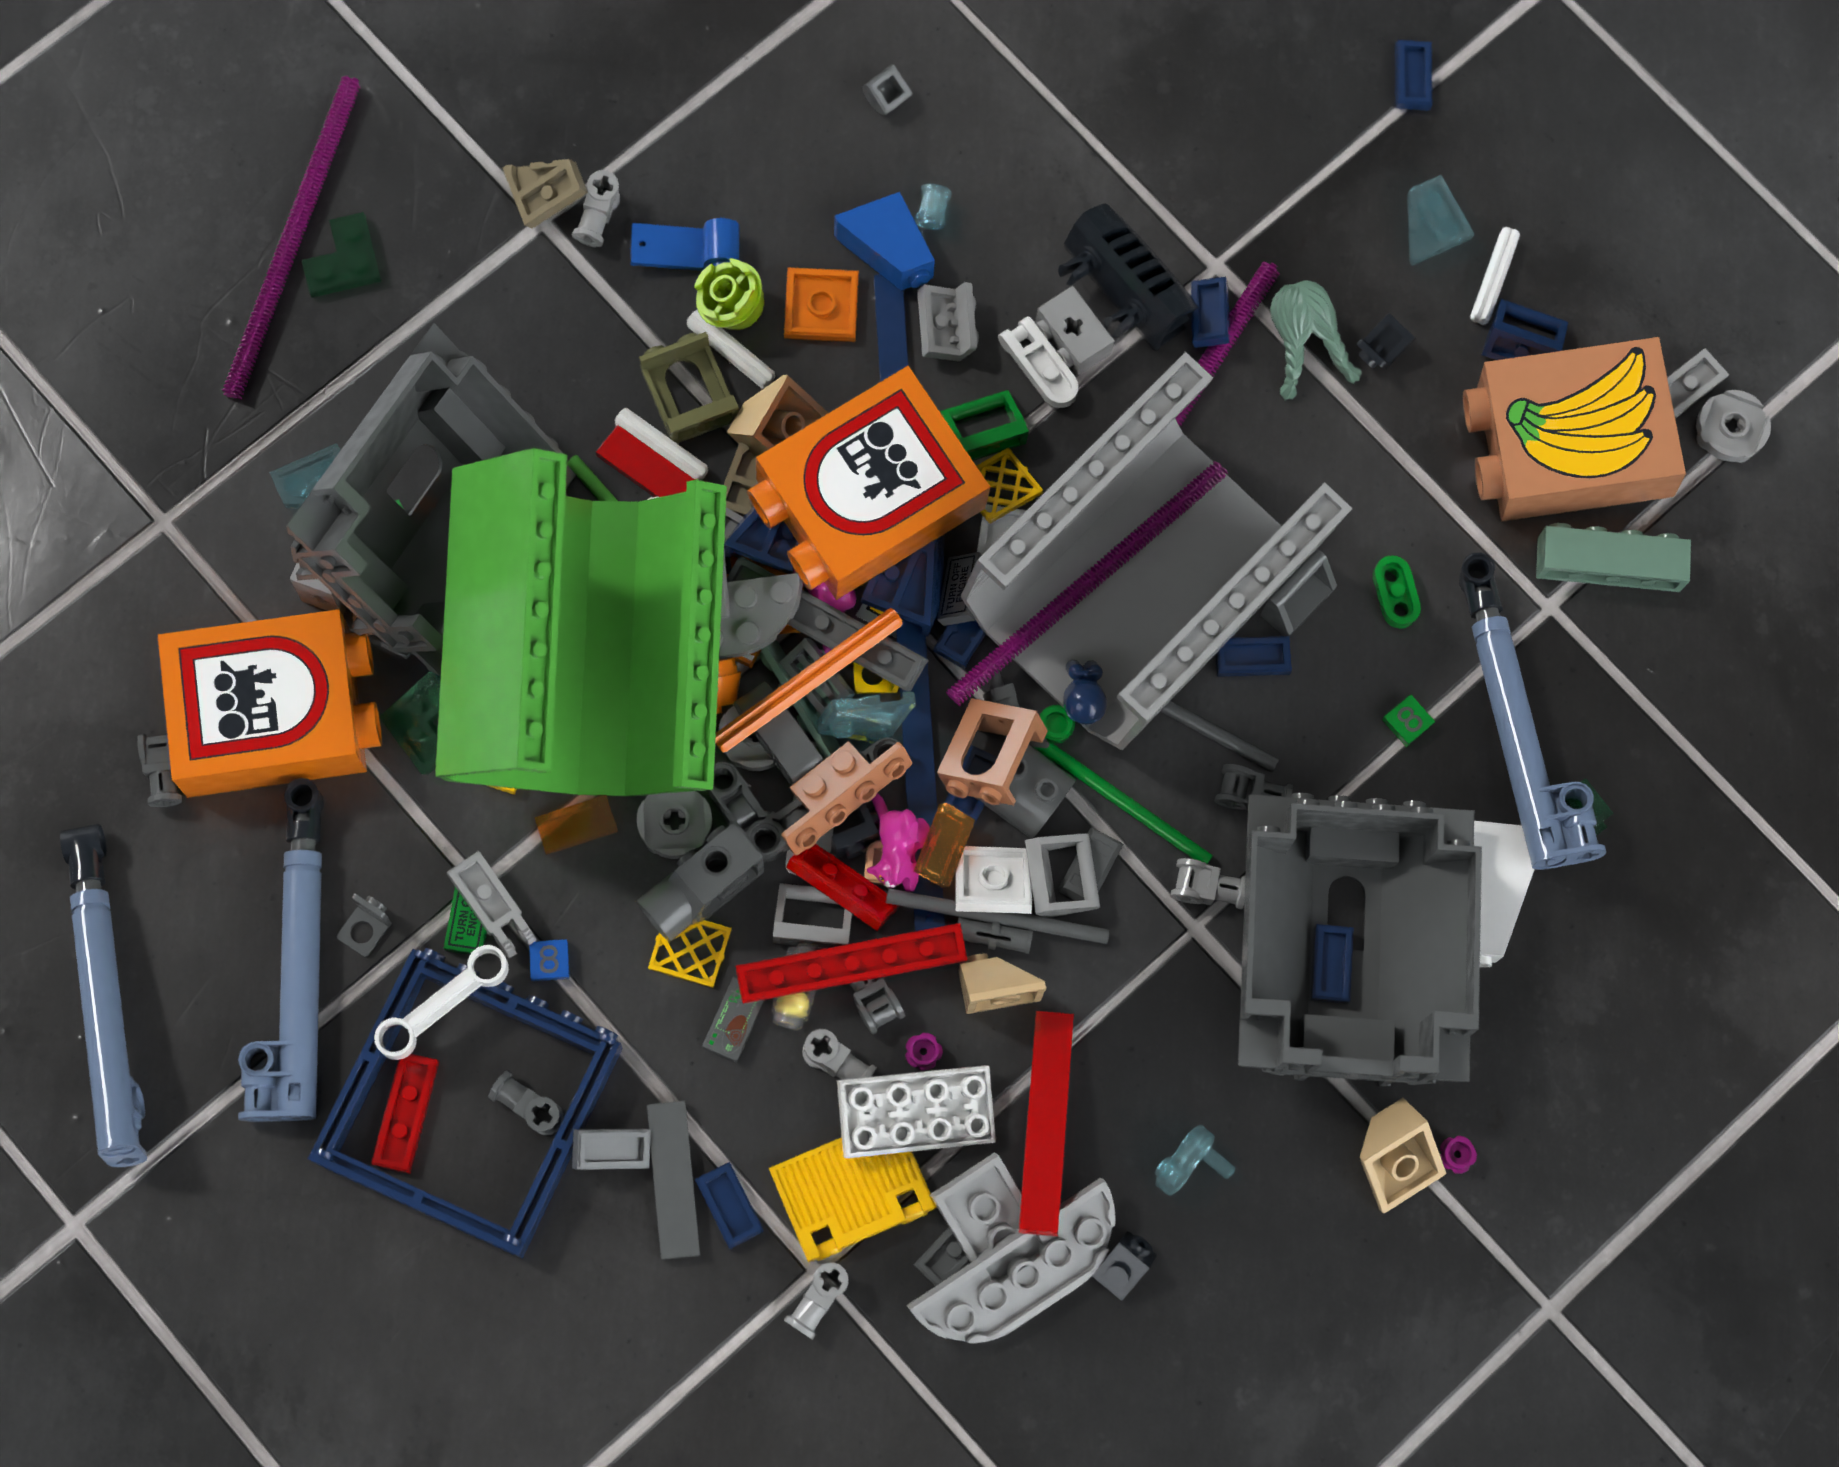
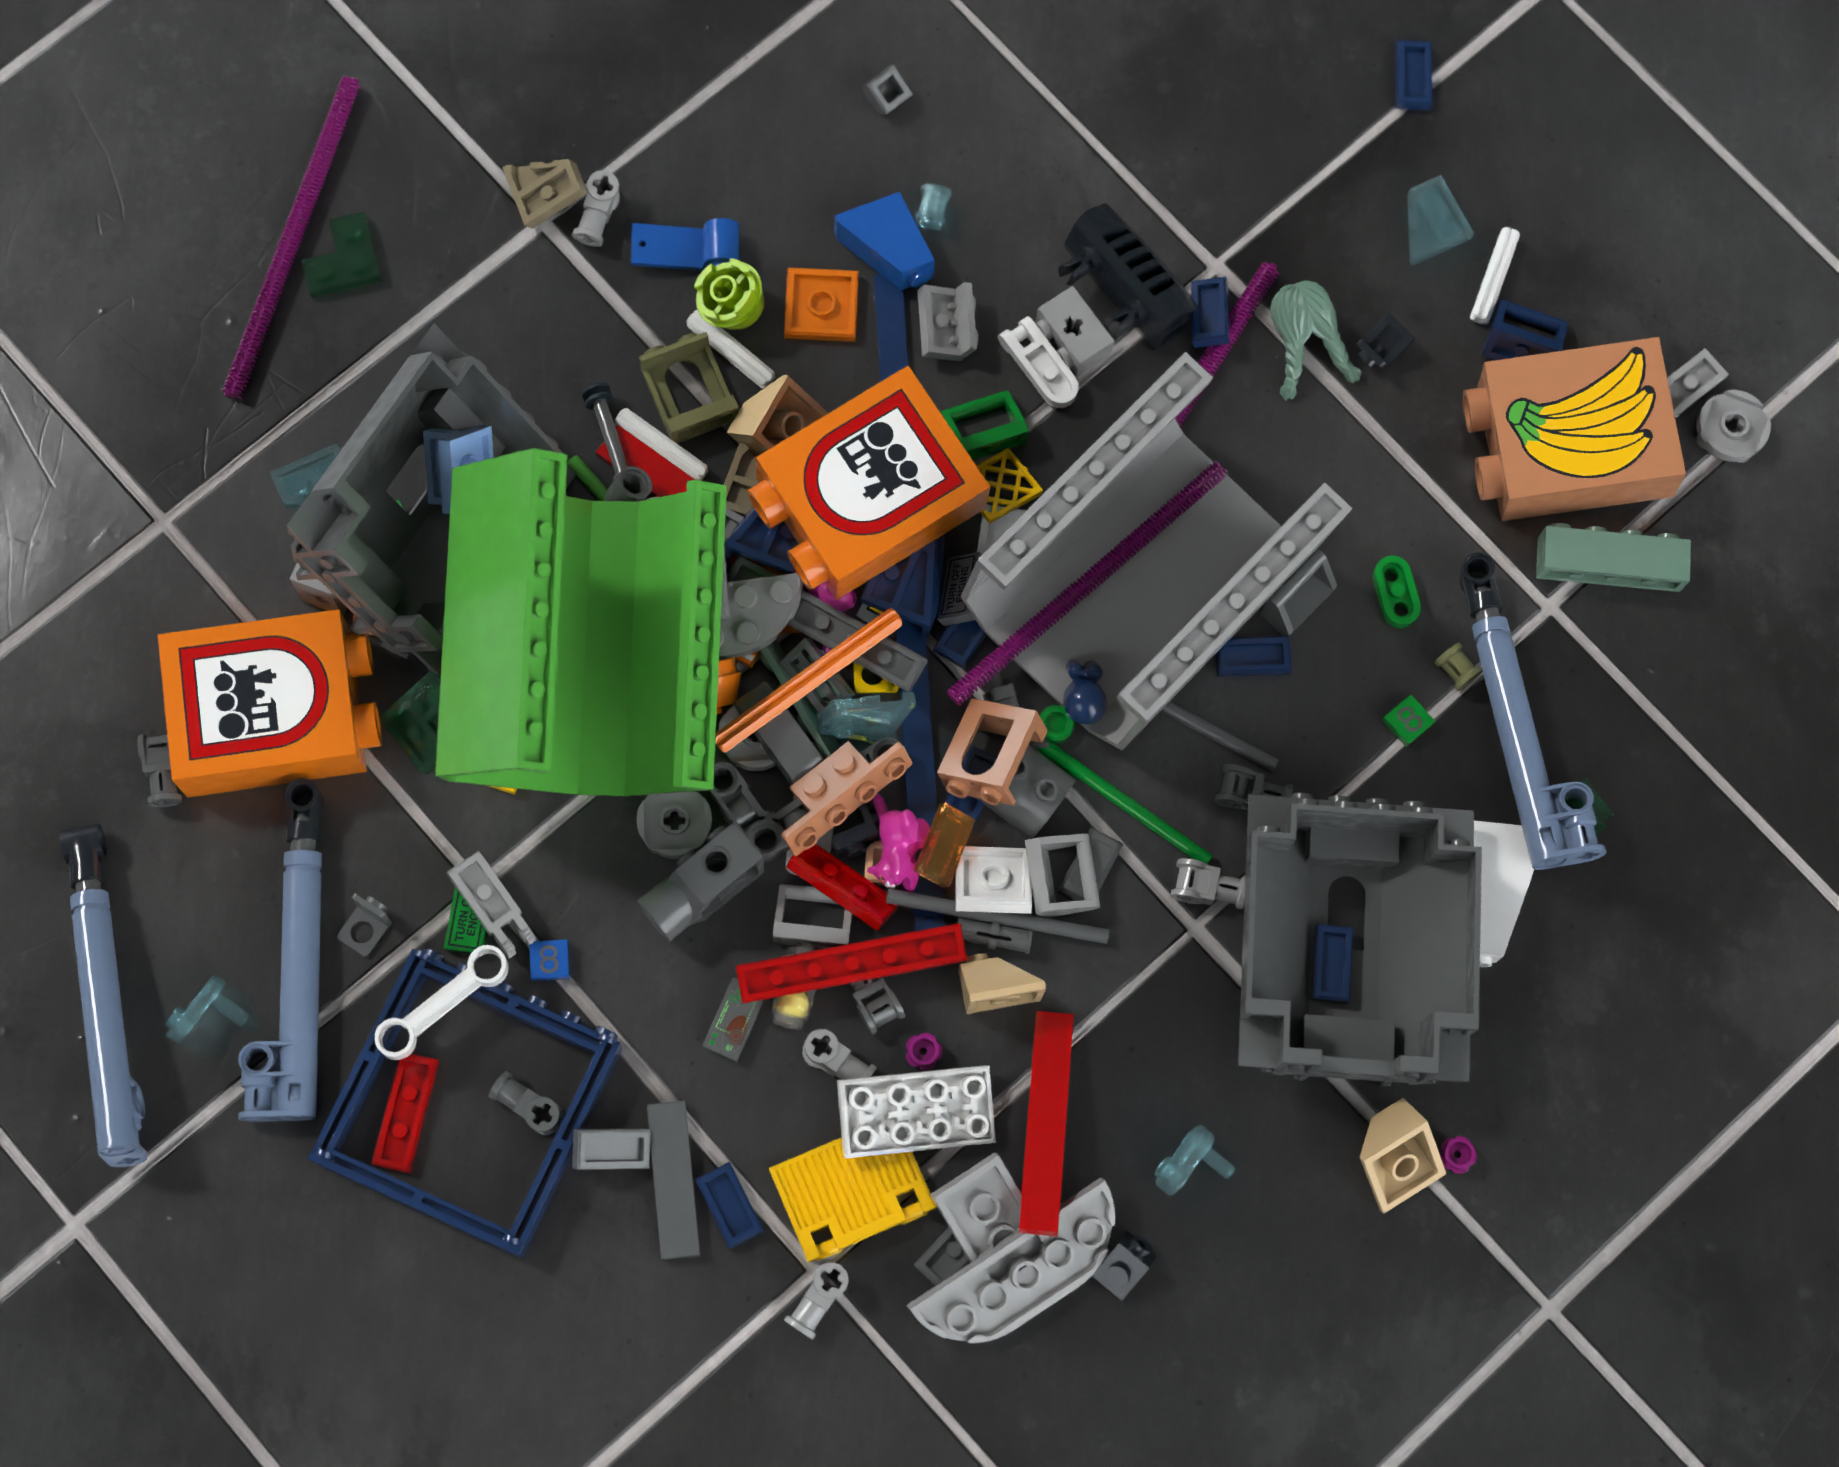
(183, 1020): none -> clear light blue piece
(451, 449): none -> light blue bracket
(576, 824): clear orange tile -> none
(630, 478): none -> dark grey piece
(682, 974): yellow window -> none
(1458, 666): none -> olive bush

